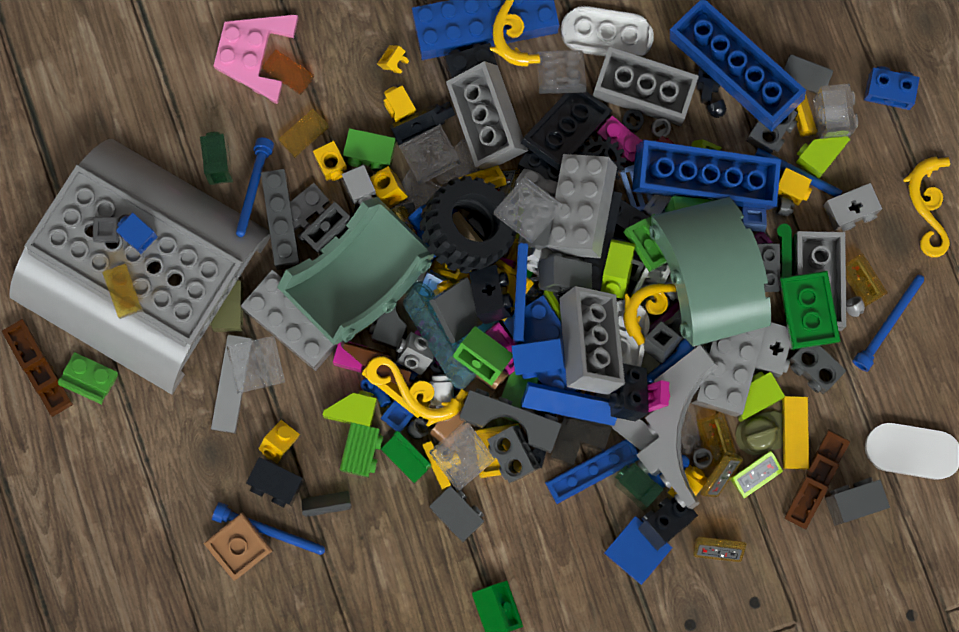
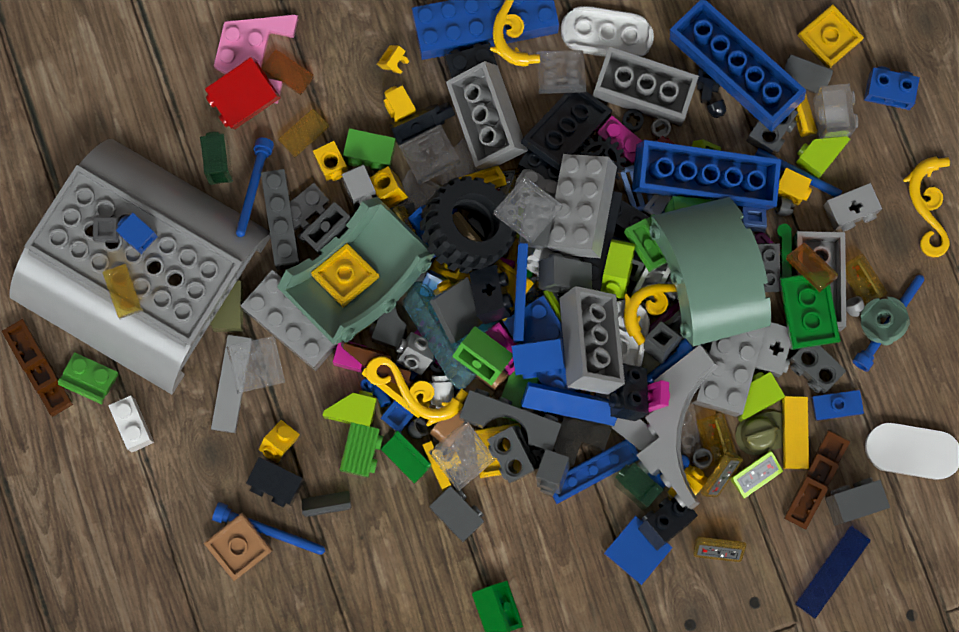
(131, 424): none -> white brick
(241, 94): none -> red brick
(345, 275): none -> yellow tile
(552, 472): none -> dark grey brick
(812, 267): none -> clear orange tile
(830, 36): none -> yellow tile
(832, 572): none -> clear blue tile
(837, 405): none -> blue plate
(889, 332): none -> sand green plate

